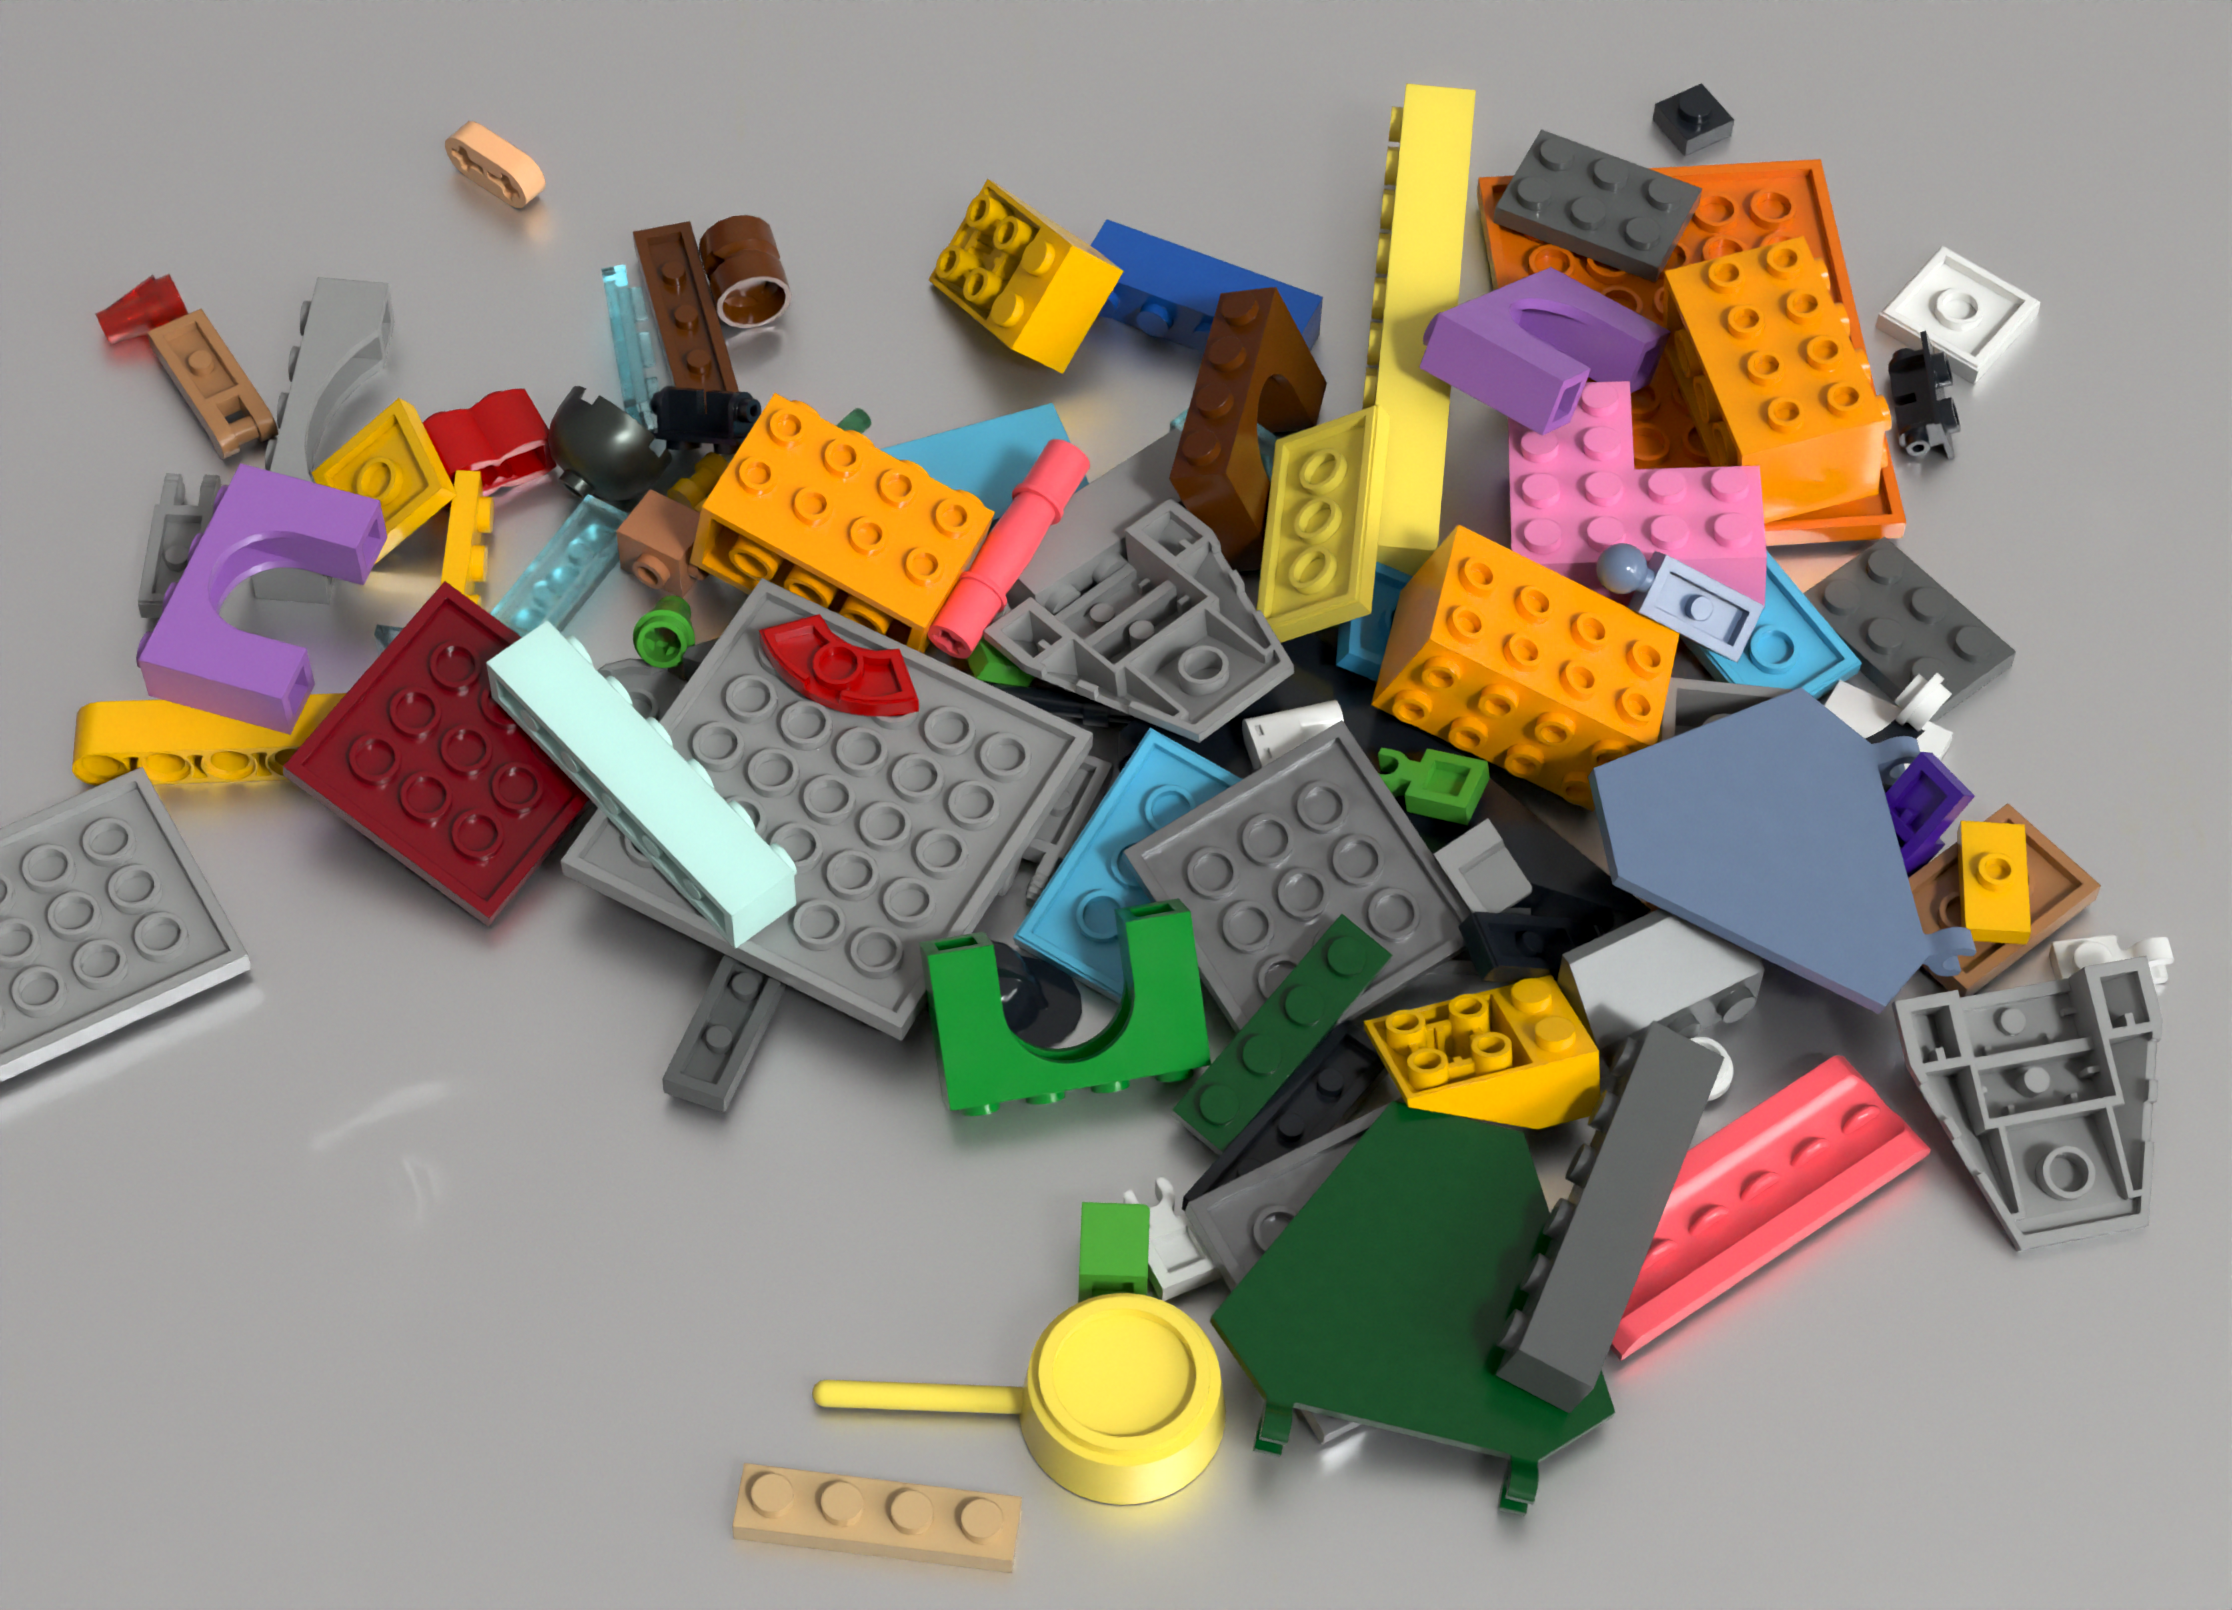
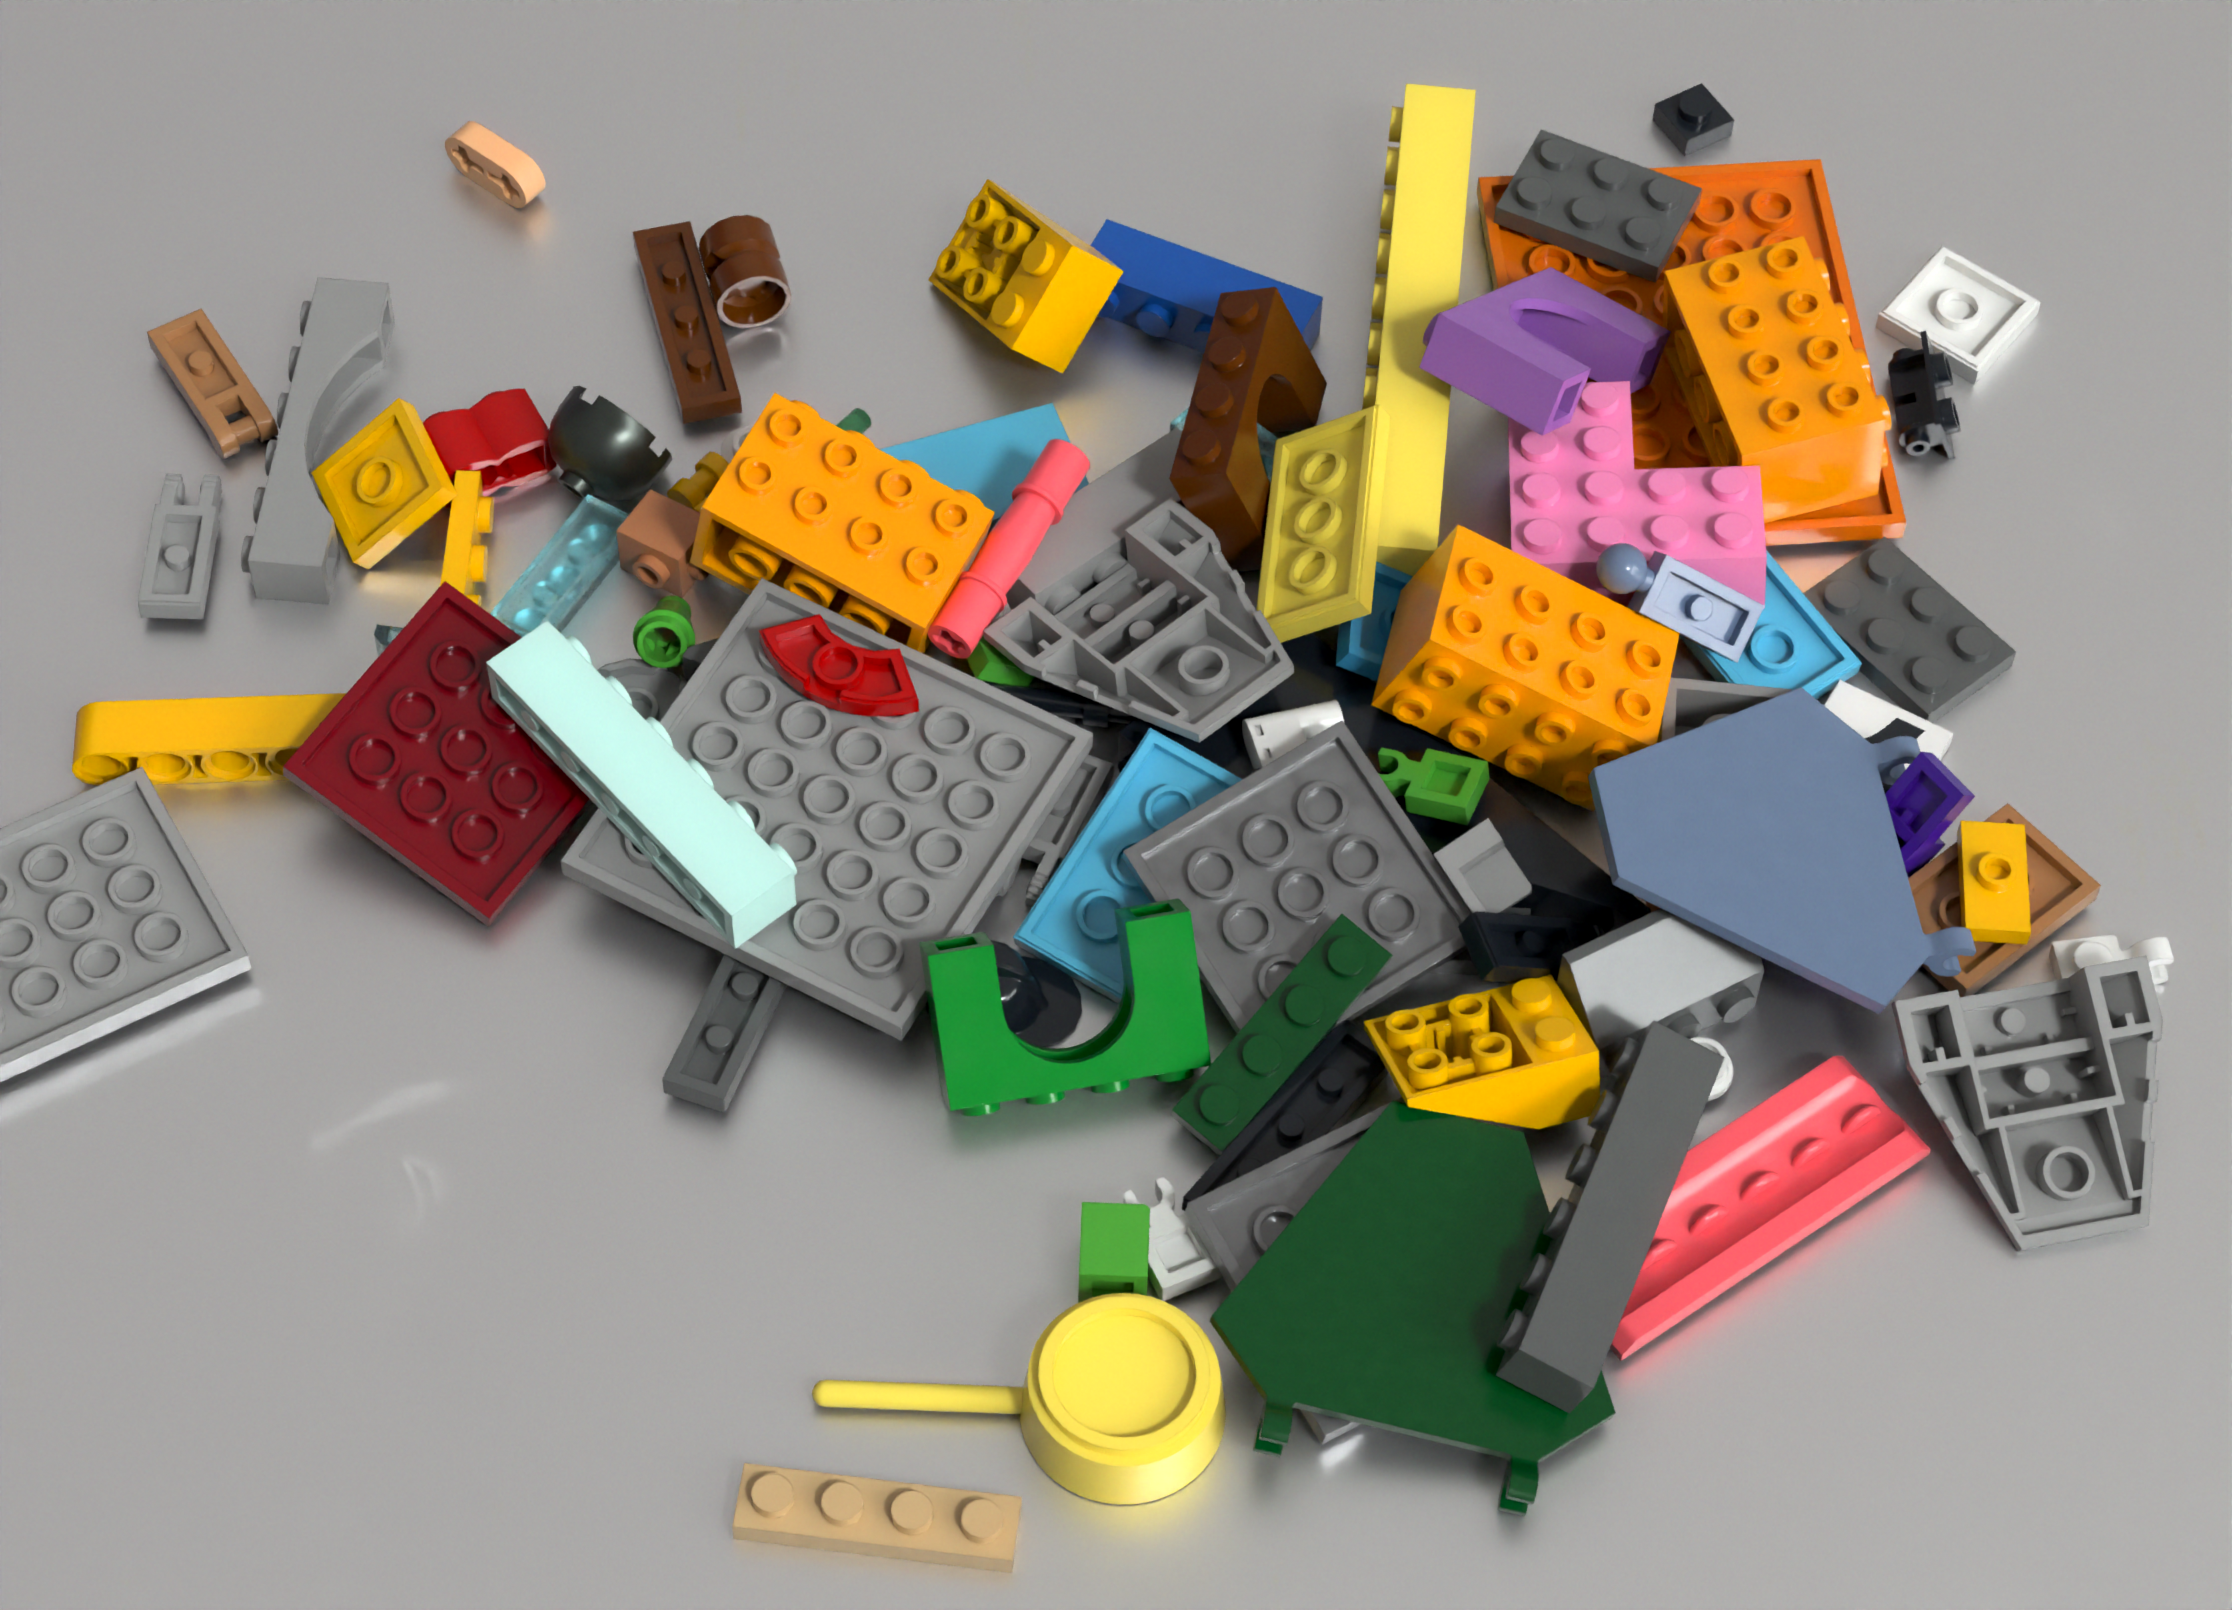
(142, 310): clear red cone -> none
(255, 526): medium lavender arch -> none
(632, 348): clear light blue plate -> none
(687, 425): black hinge -> none
(1921, 700): white plate -> none

